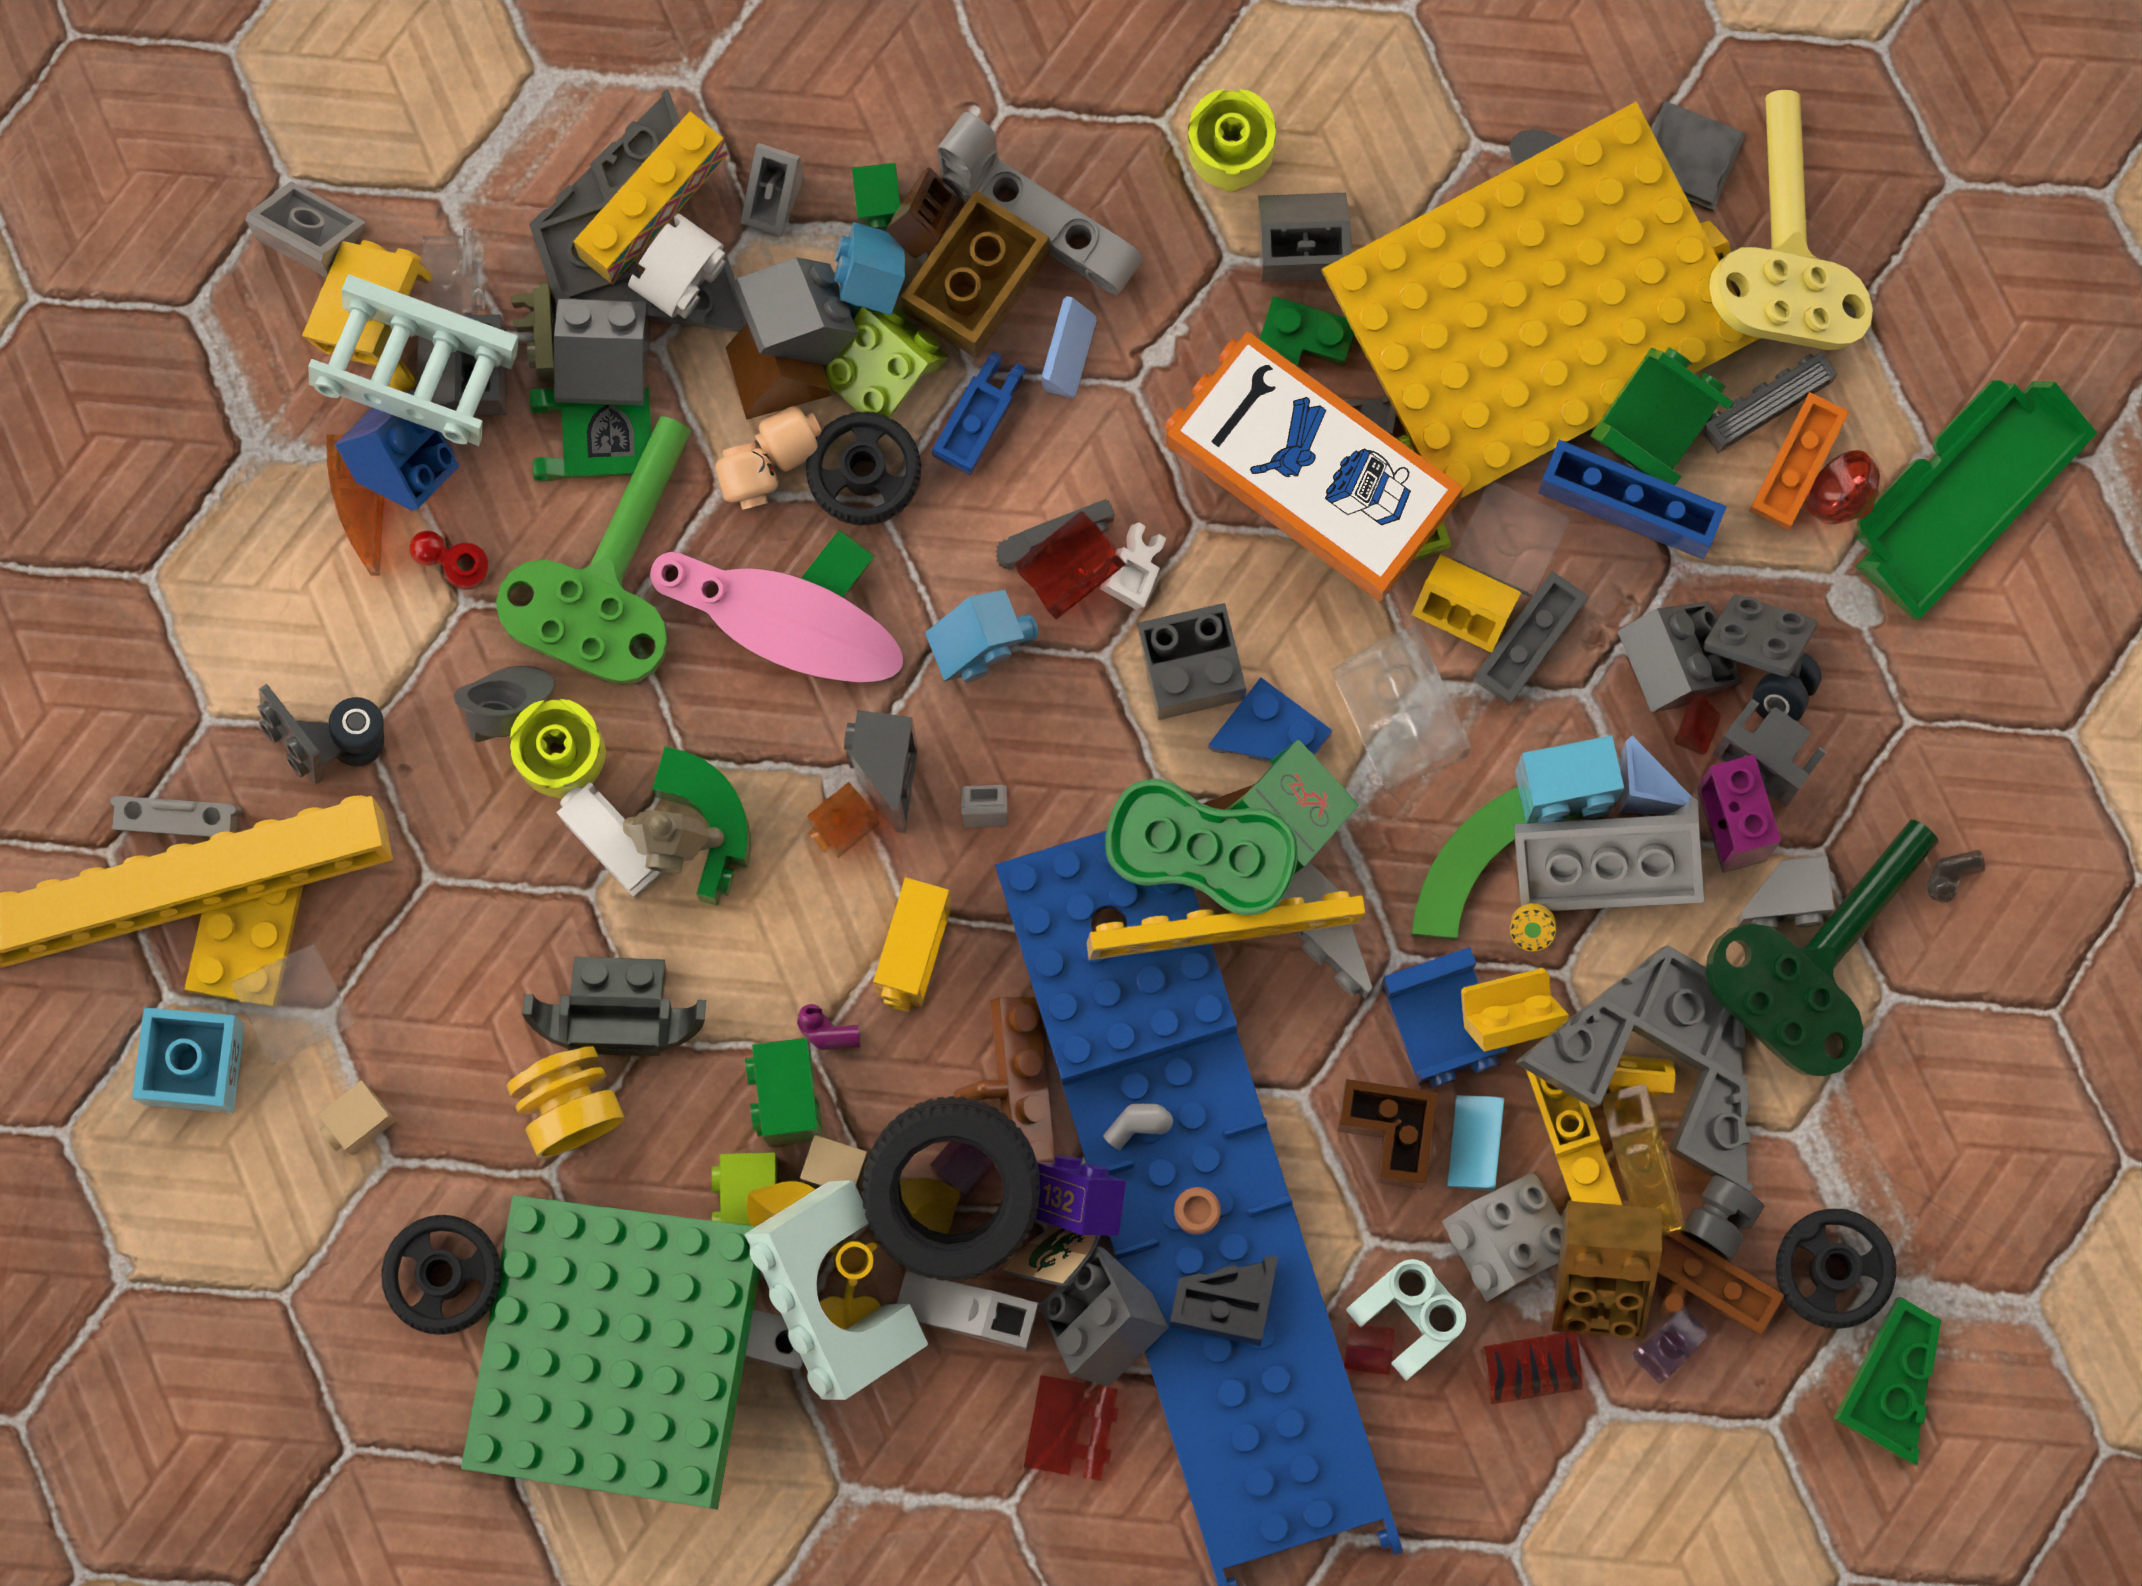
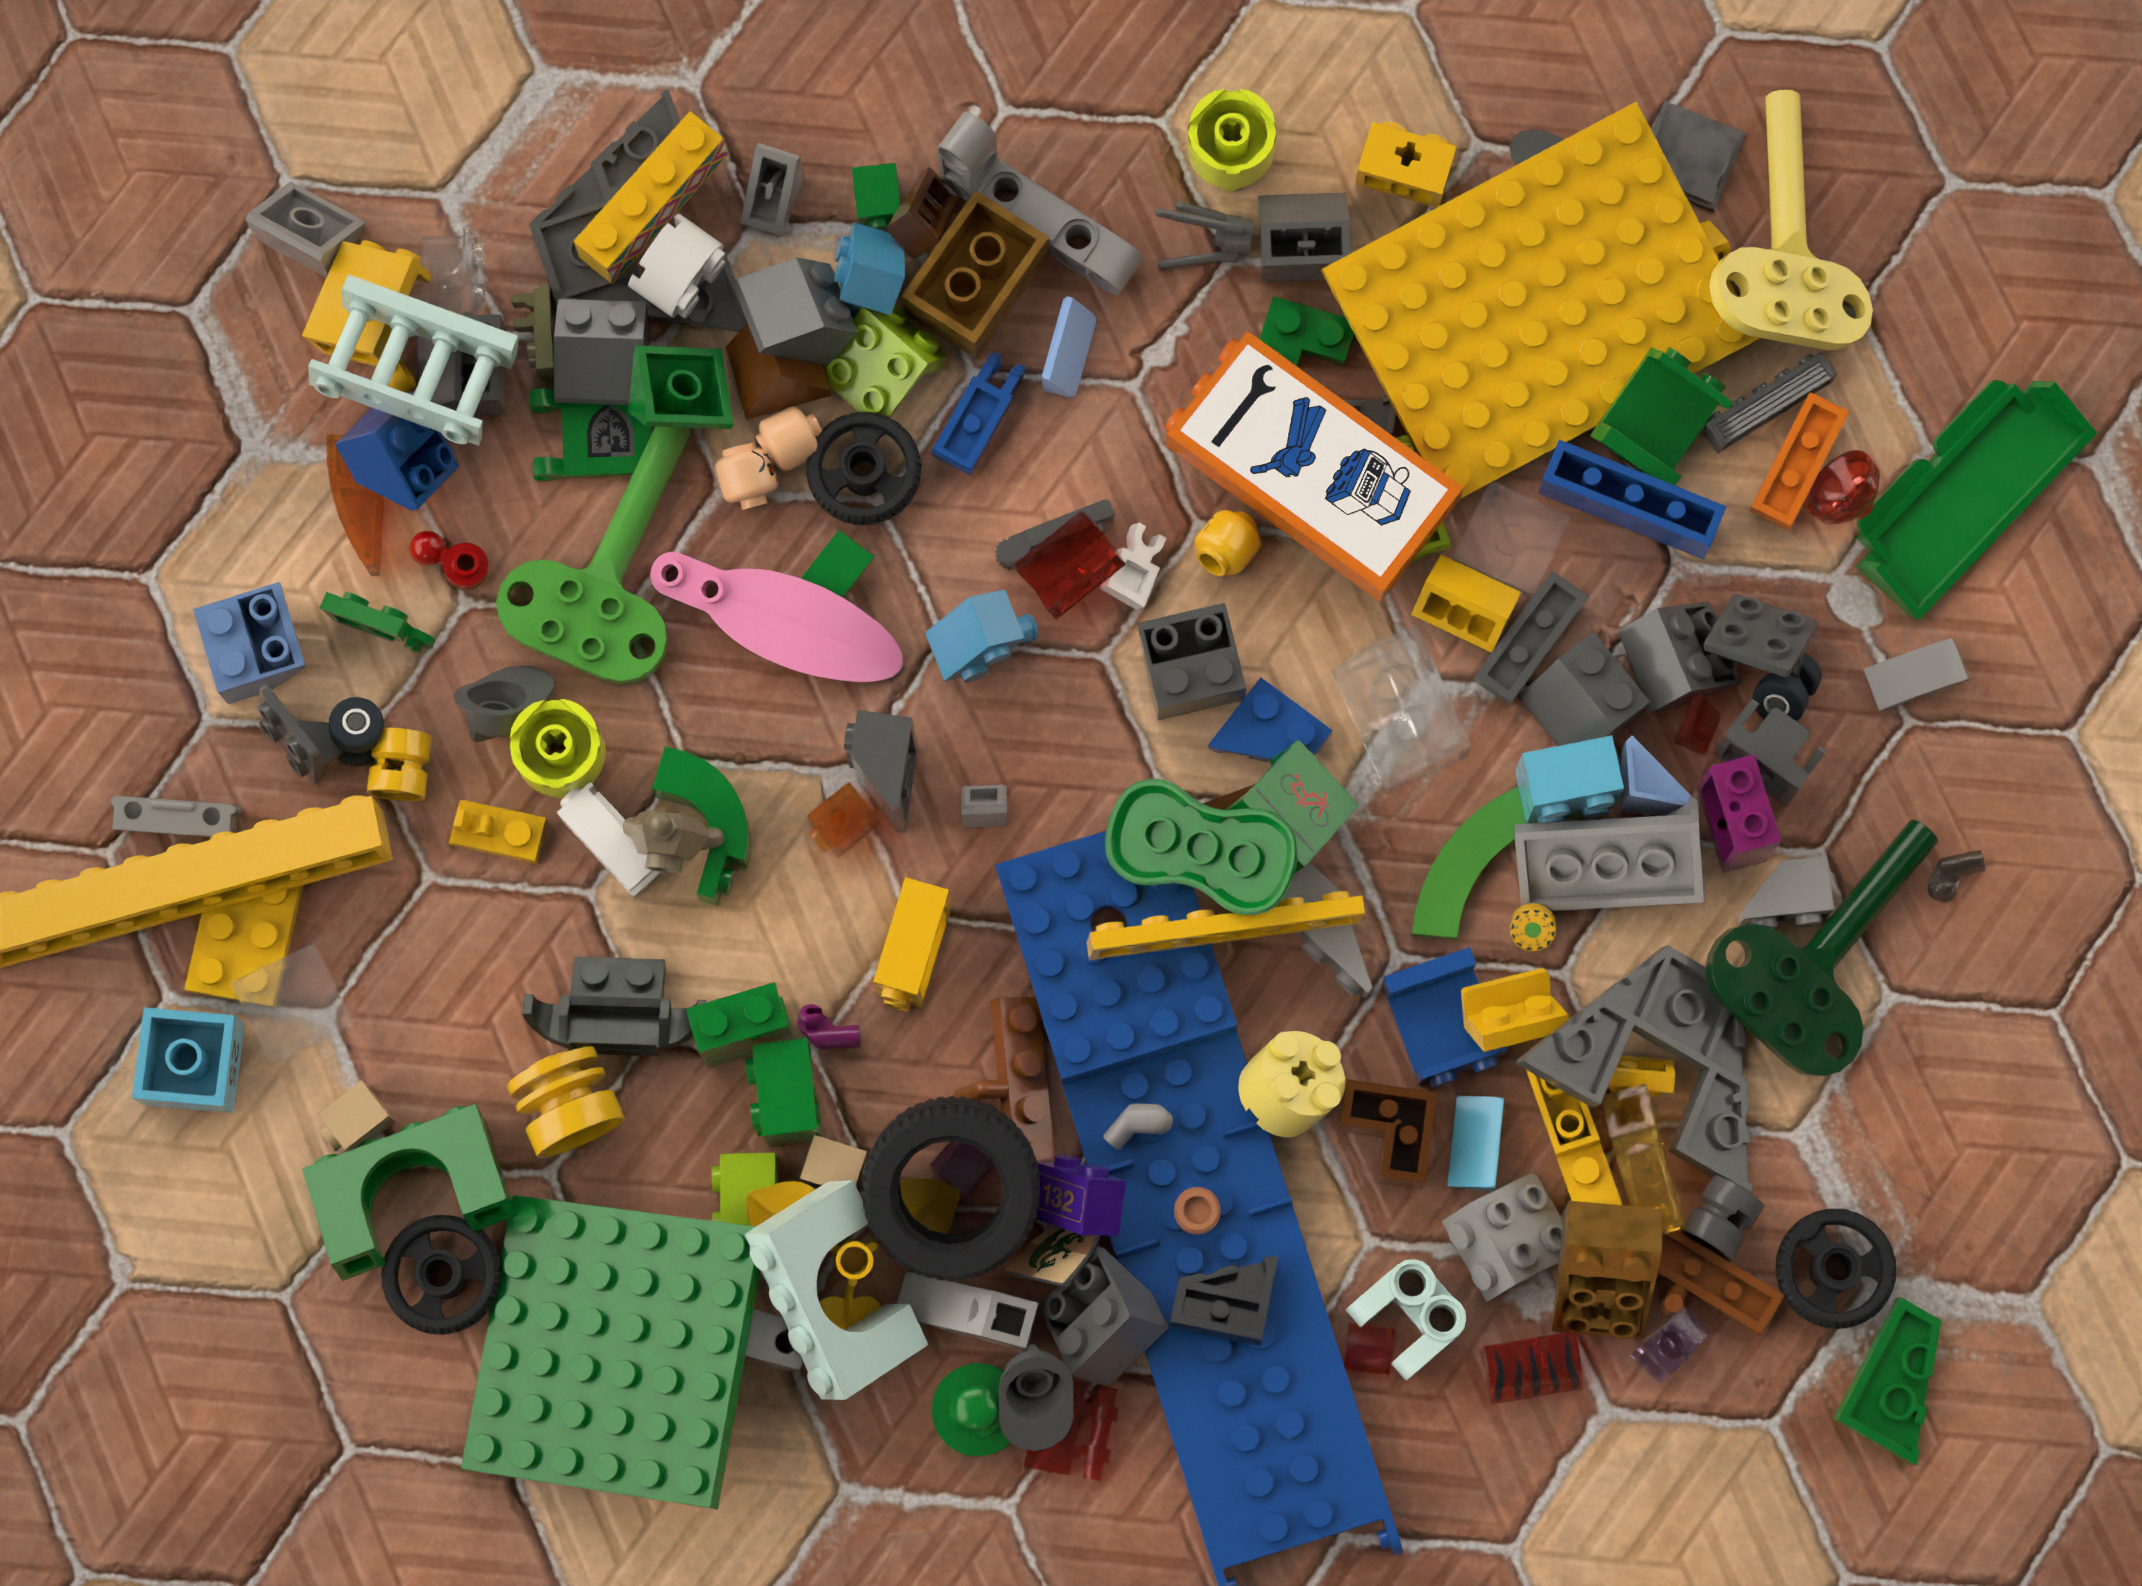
(250, 642): none -> medium blue slope
(347, 1183): none -> arch
(386, 624): none -> green hinge
(402, 749): none -> yellow wheel
(498, 831): none -> yellow plate
(680, 388): none -> green slope
(732, 1024): none -> green panel
(968, 1410): none -> green plate
(1035, 1400): none -> dark grey piece
(1227, 543): none -> yellow head
(1231, 233): none -> dark grey plant
(1292, 1083): none -> light yellow brick
(1421, 180): none -> yellow brick
(1584, 695): none -> dark grey slope
(1916, 674): none -> light grey slope

